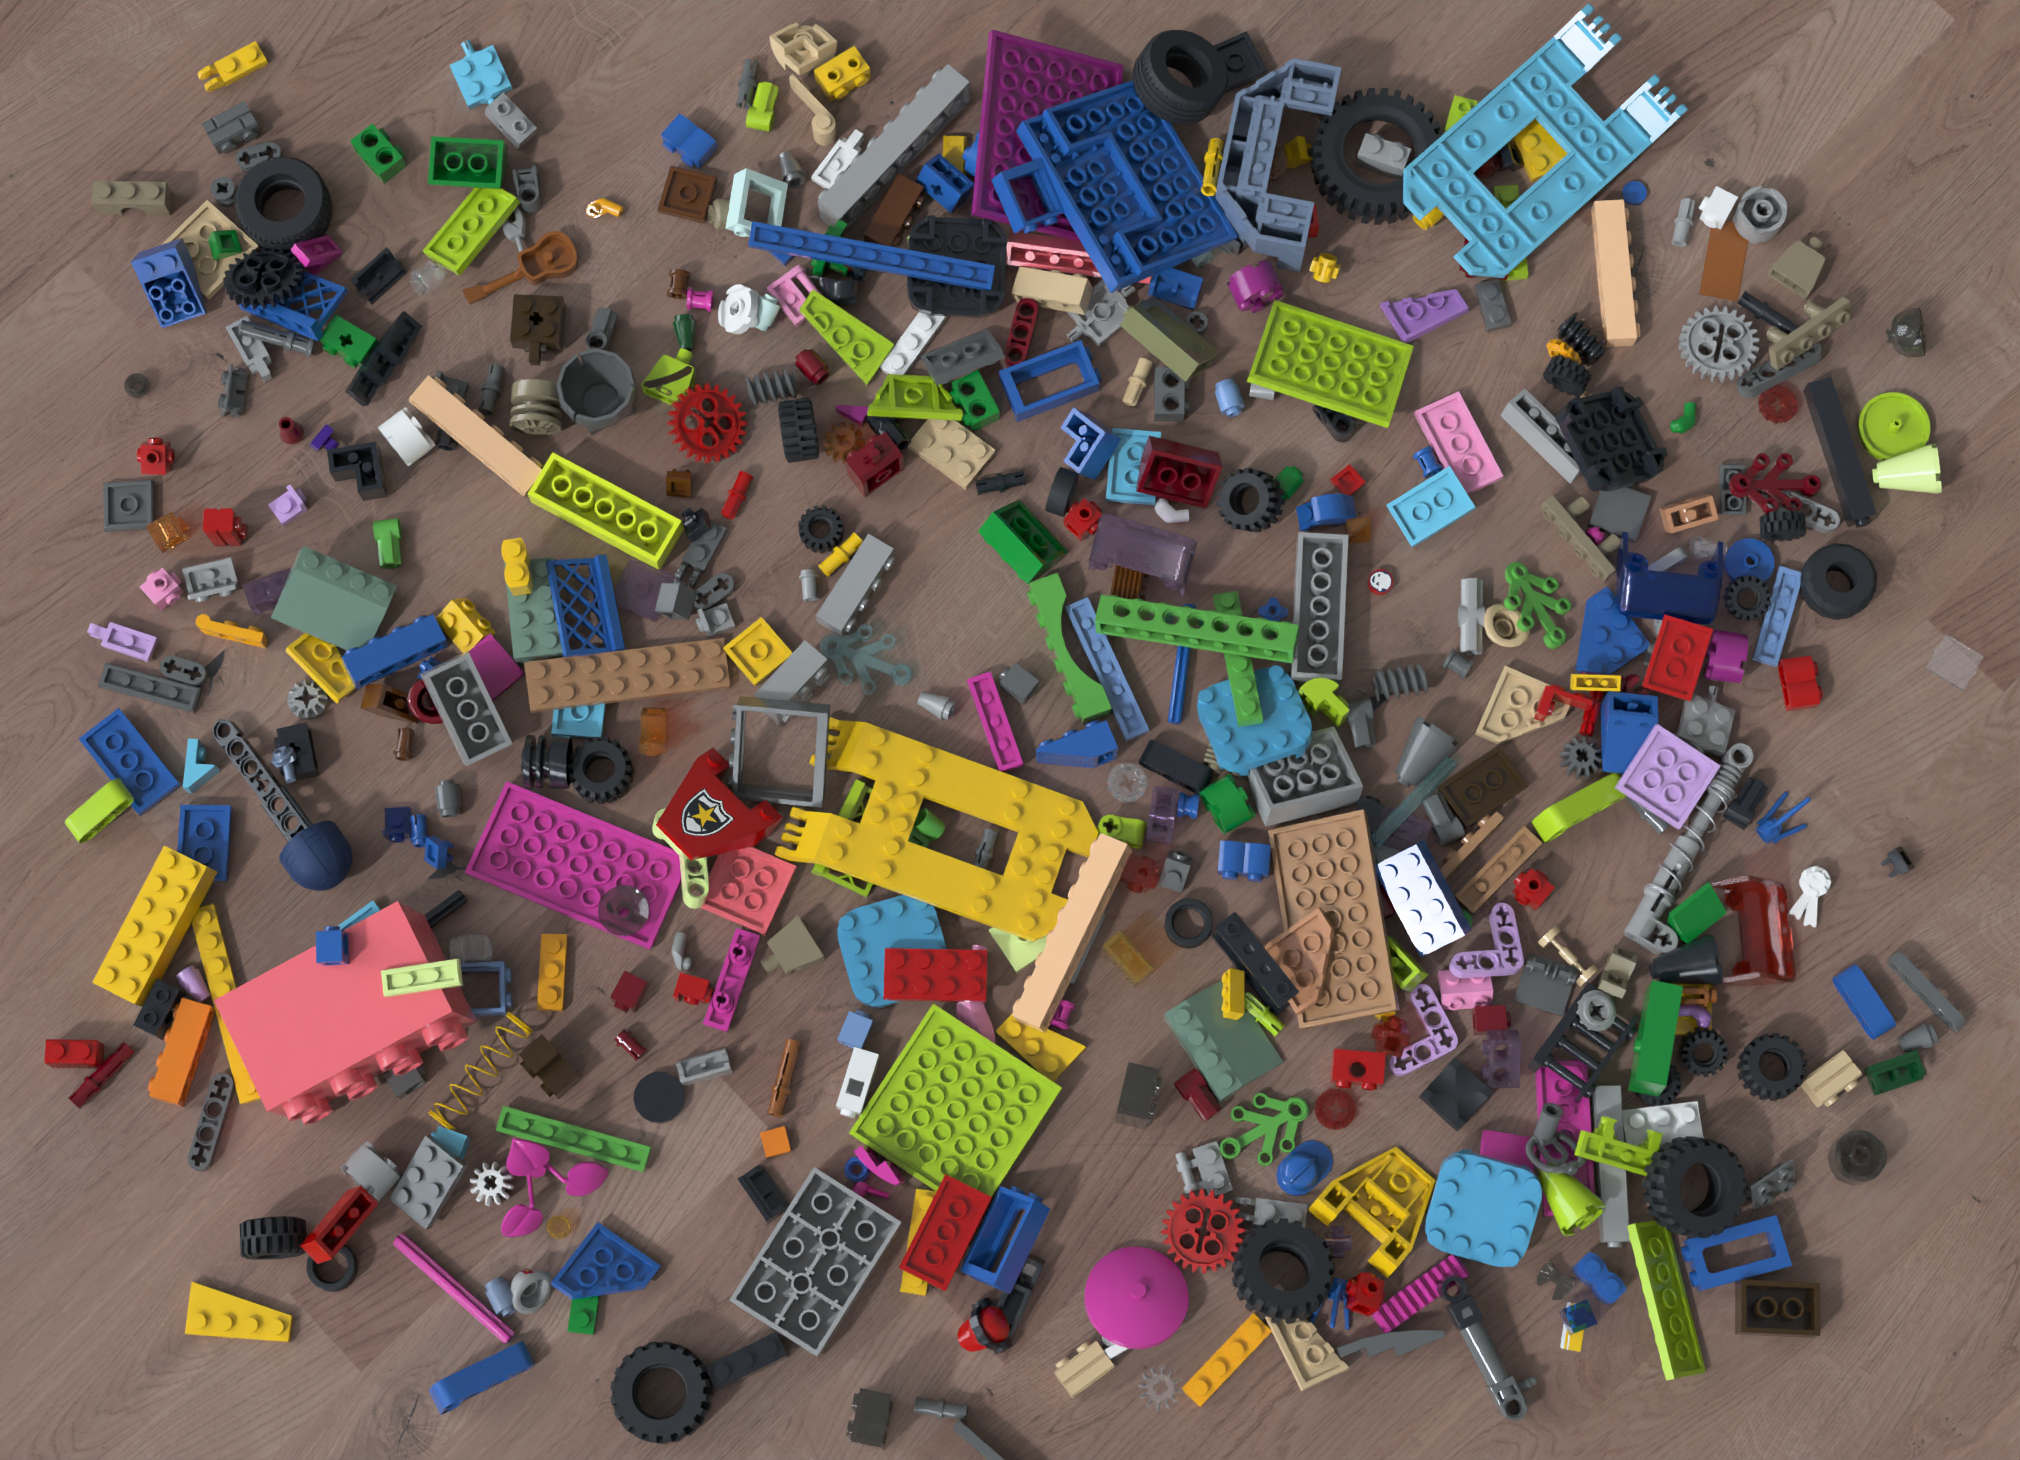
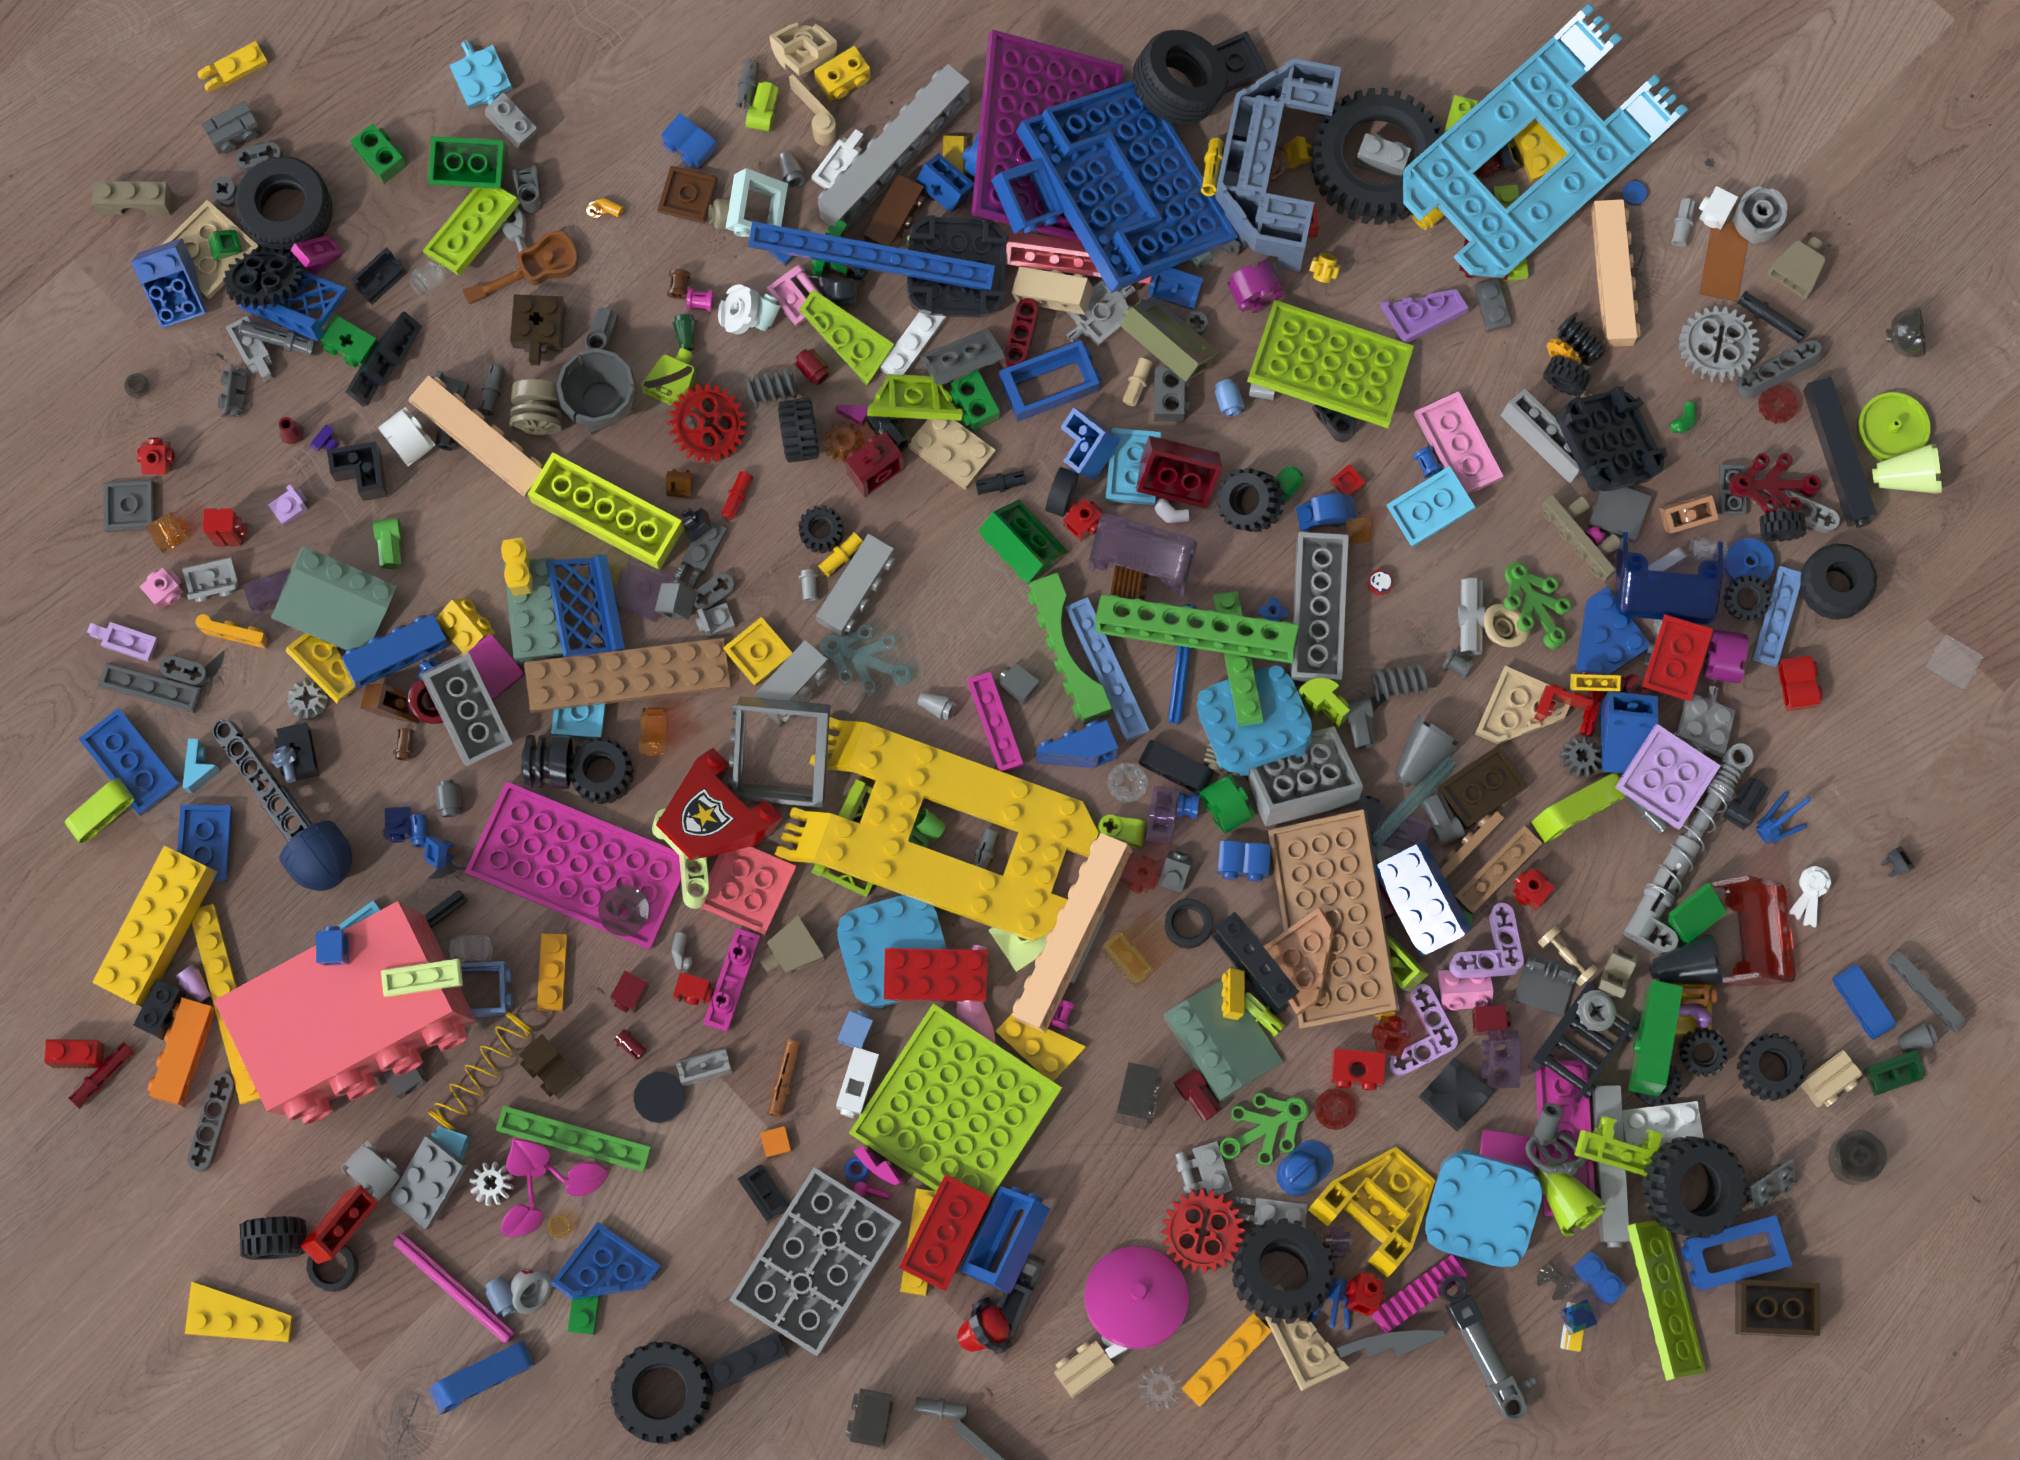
(1821, 325): dark tan plate -> none

